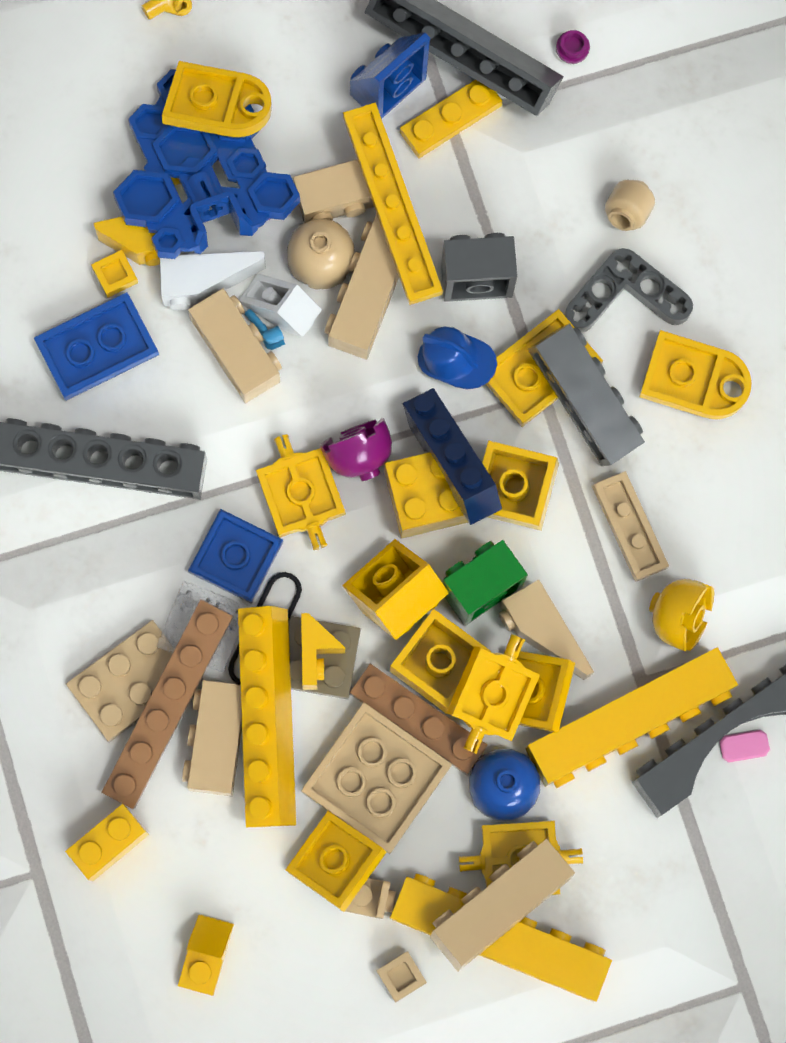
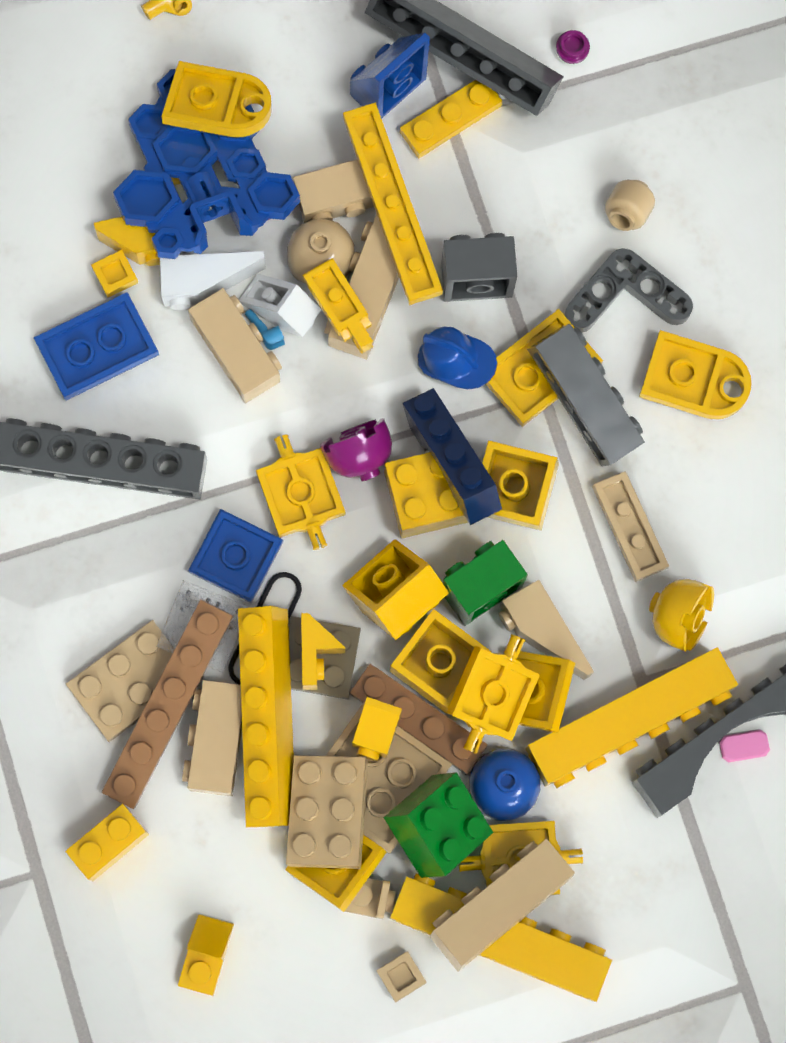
(327, 812): none -> tan plate
(340, 304): none -> yellow hinge
(376, 729): none -> yellow slope
(438, 825): none -> green brick

